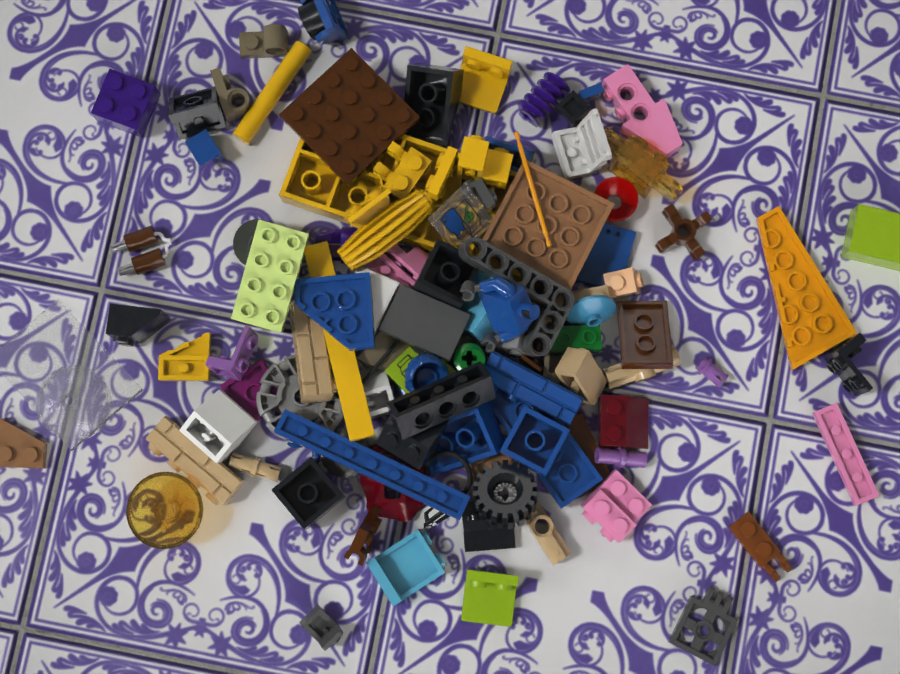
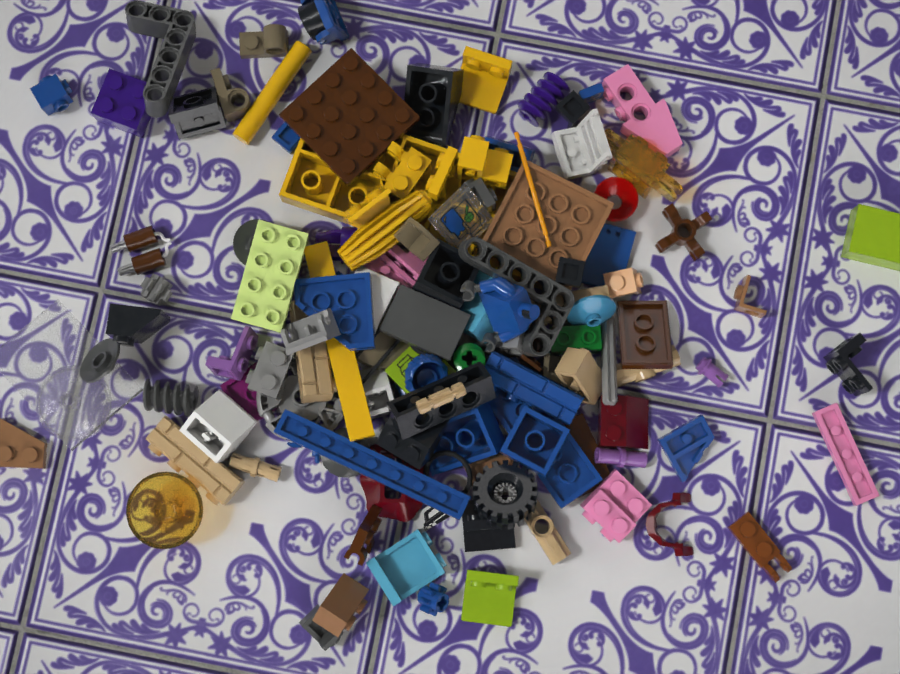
(52, 94): none -> blue brick
(100, 360): none -> dark grey dish
(156, 289): none -> light grey gear
(169, 398): none -> dark grey piece
(179, 34): none -> dark grey beam
(186, 361): yellow wing -> none
(203, 148): blue panel -> none
(270, 370): none -> light grey bracket
(286, 138): none -> blue tile
(308, 493): black brick -> none
(310, 331): none -> light grey hinge
(340, 605): none -> medium nougat brick
(416, 239): none -> dark tan panel
(433, 599): none -> blue gear
(441, 397): none -> tan axle
(570, 272): none -> black plate
(608, 362): none -> light grey axle
(651, 524): none -> dark red helmet
(686, 445): none -> blue wing
(713, 609): dark grey piece -> none
(740, 293): none -> medium nougat bracket
(804, 302): light orange wing -> none

